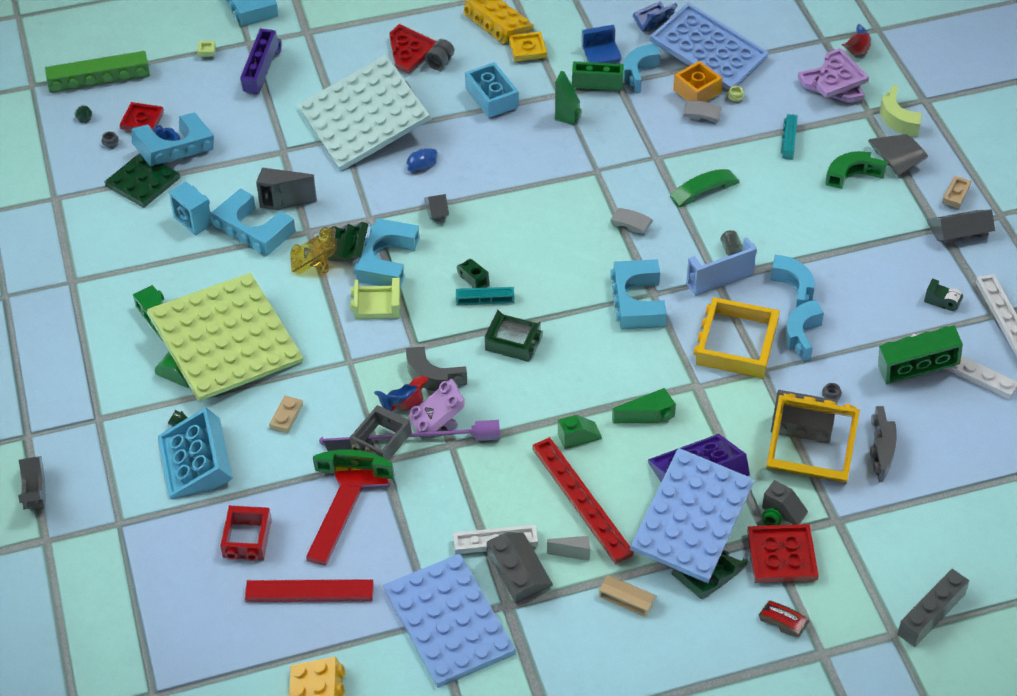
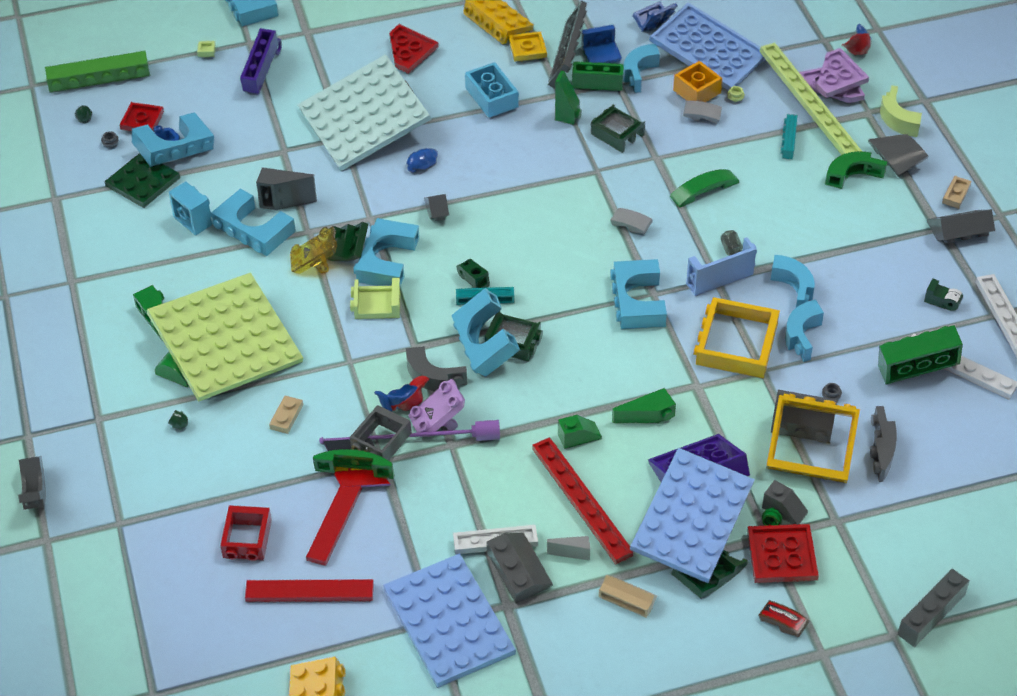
(195, 455): medium azure slope -> none
(439, 54): dark grey wheel -> none
(468, 323): none -> medium azure arch
(568, 42): none -> dark grey plate
(616, 127): none -> dark green window
(809, 99): none -> yellowish green plate

